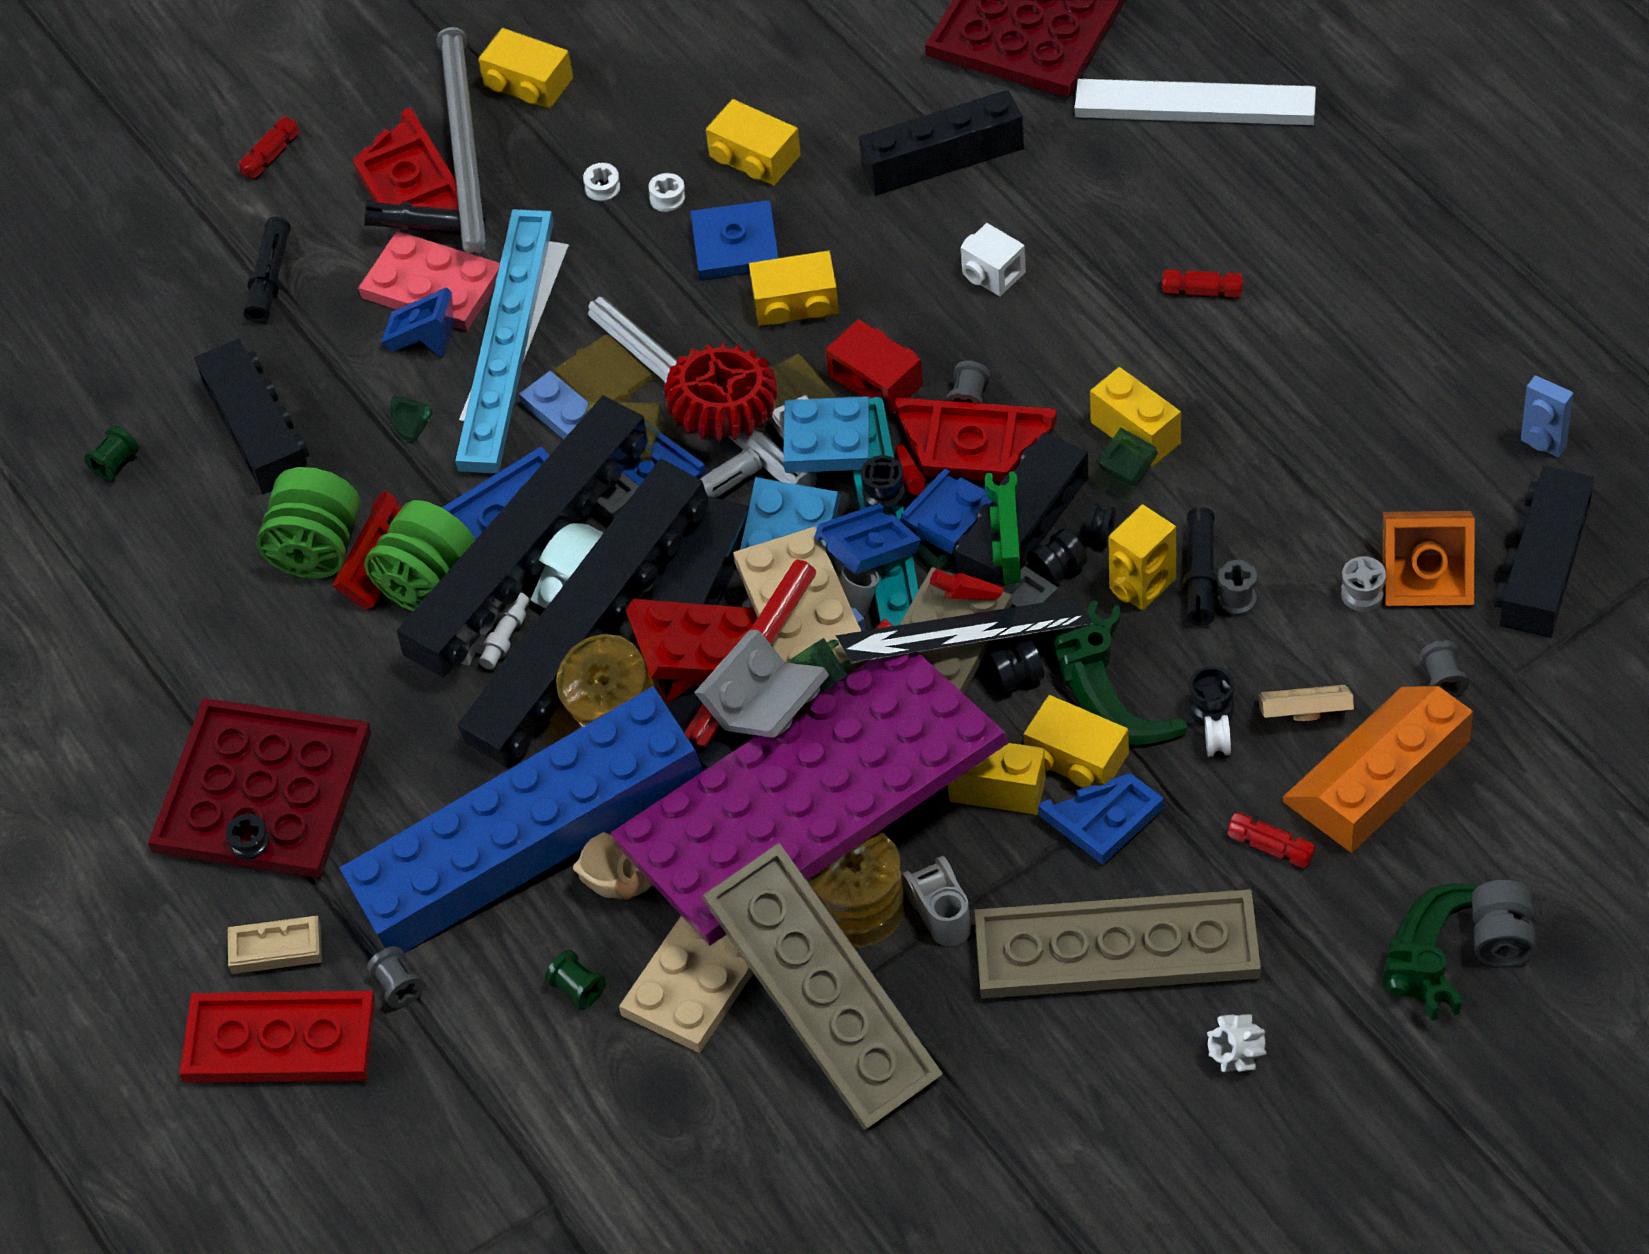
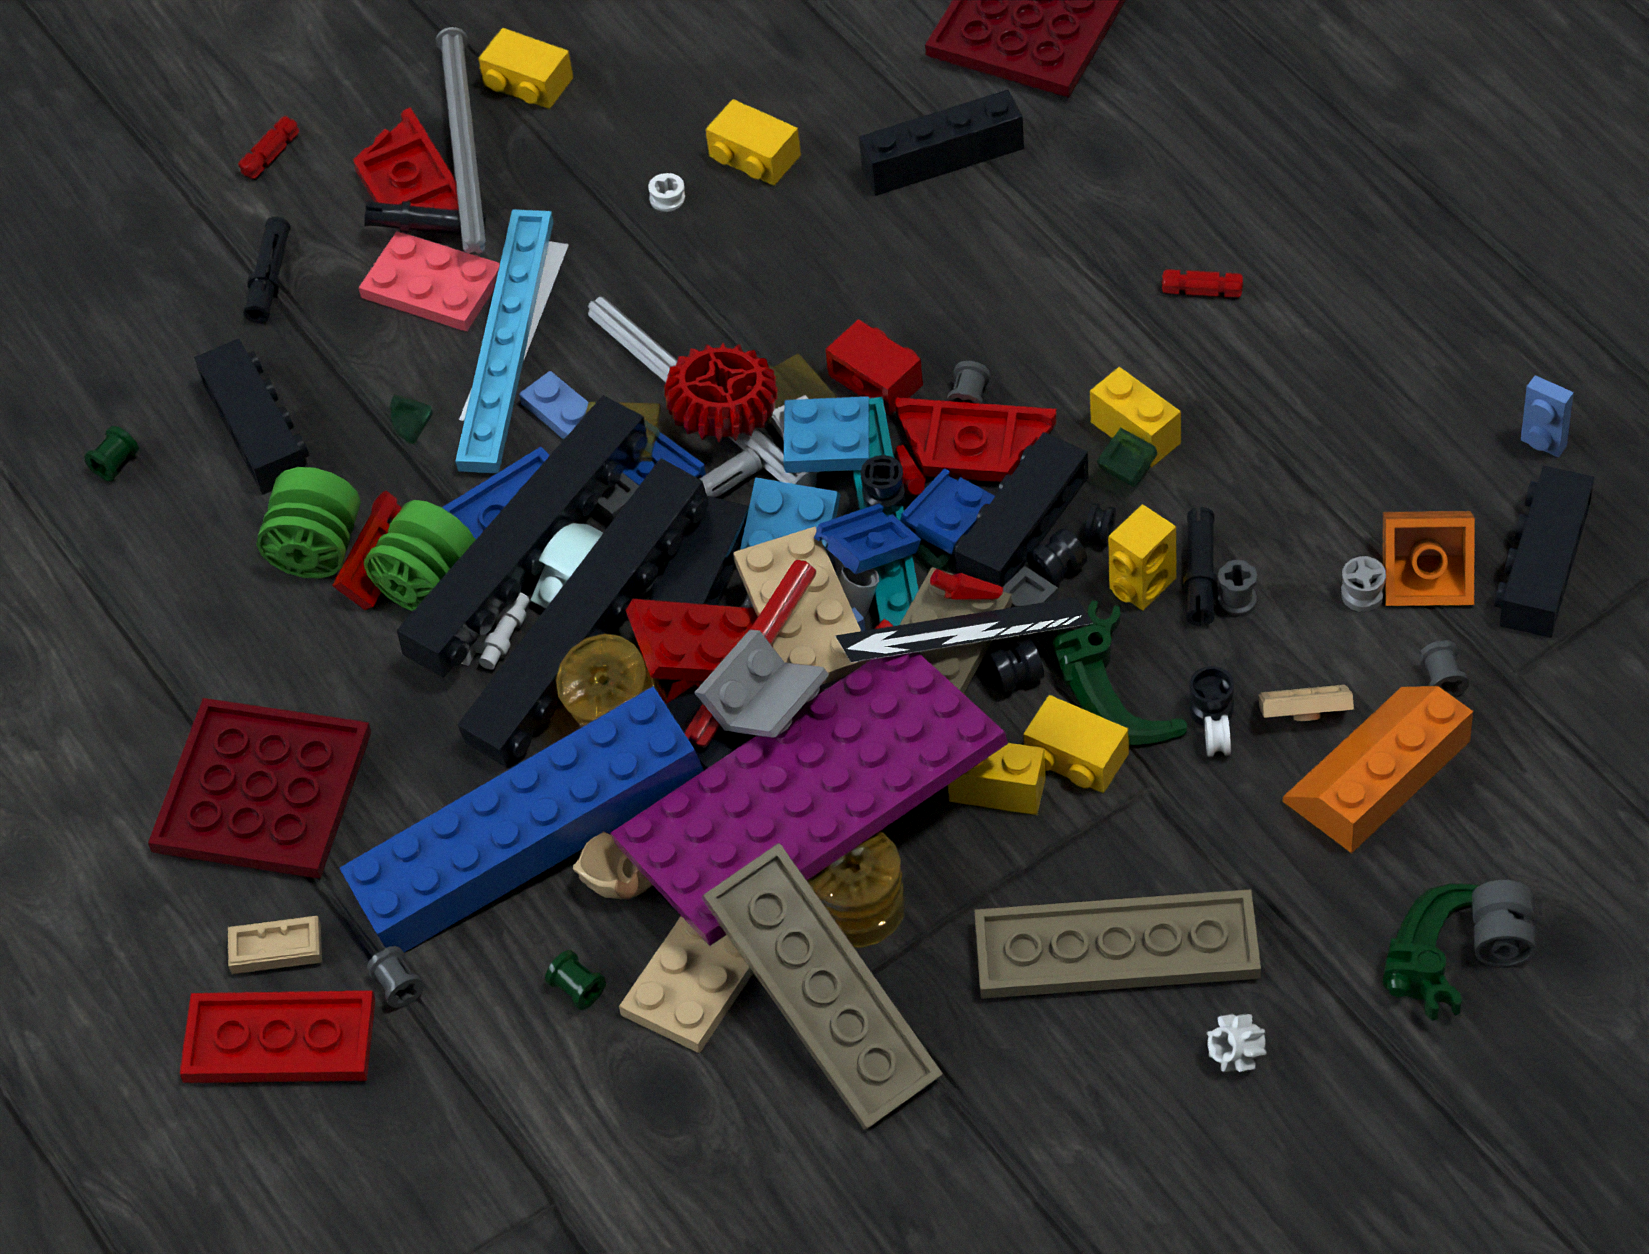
(244, 824): black bush -> none
(424, 321): blue slope -> none
(603, 370): clear yellow piece -> none
(605, 172): white bush -> none
(732, 238): blue plate -> none
(794, 288): yellow brick -> none
(821, 655): clear green tile -> none
(937, 895): light grey piece -> none
(992, 259): white brick -> none
(1005, 521): green plate -> none
(1104, 815): blue wing -> none
(1195, 102): white tile -> none
(1271, 839): red axle -> none

